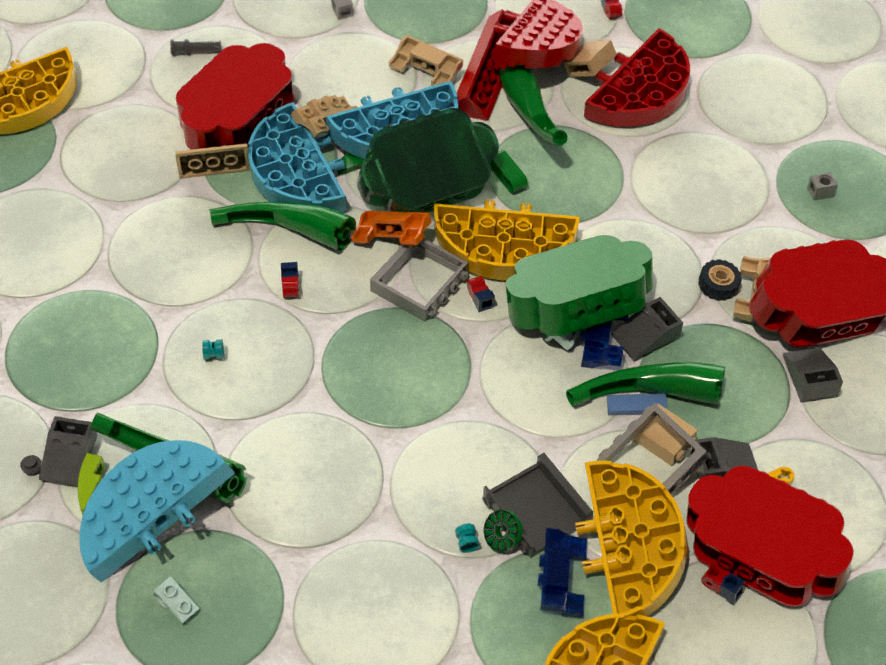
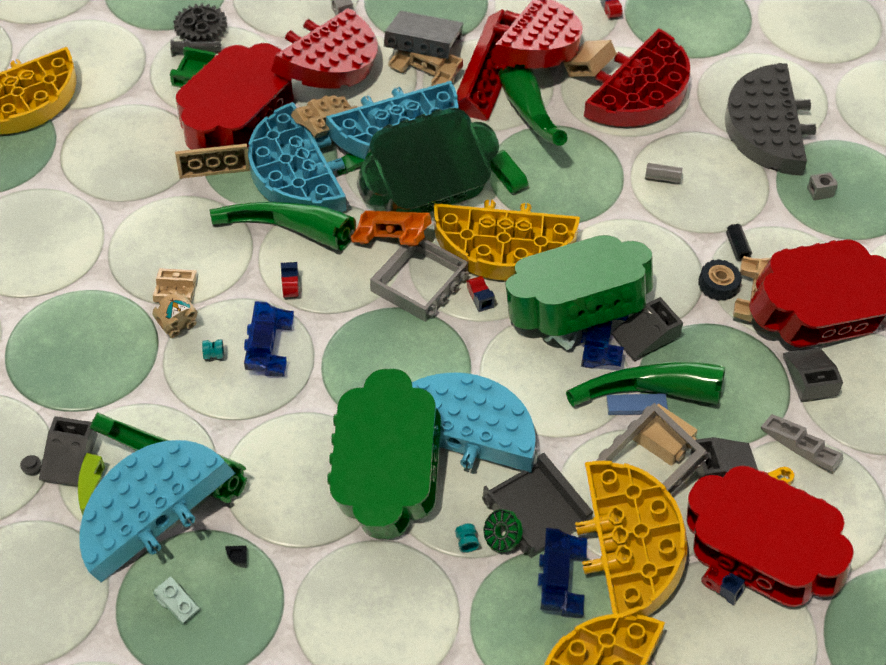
(173, 281): none -> tan slope
(175, 314): none -> tan brick
(190, 65): none -> green panel
(200, 23): none -> dark grey gear
(237, 555): none -> black tile
(261, 339): none -> clear blue bracket
(330, 54): none -> red brick
(385, 453): none -> green brick
(422, 34): none -> panel
(481, 420): none -> medium azure brick
(663, 172): none -> light grey axle
(738, 241): none -> black axle
(765, 119): none -> dark grey brick
(796, 439): none -> light grey slope

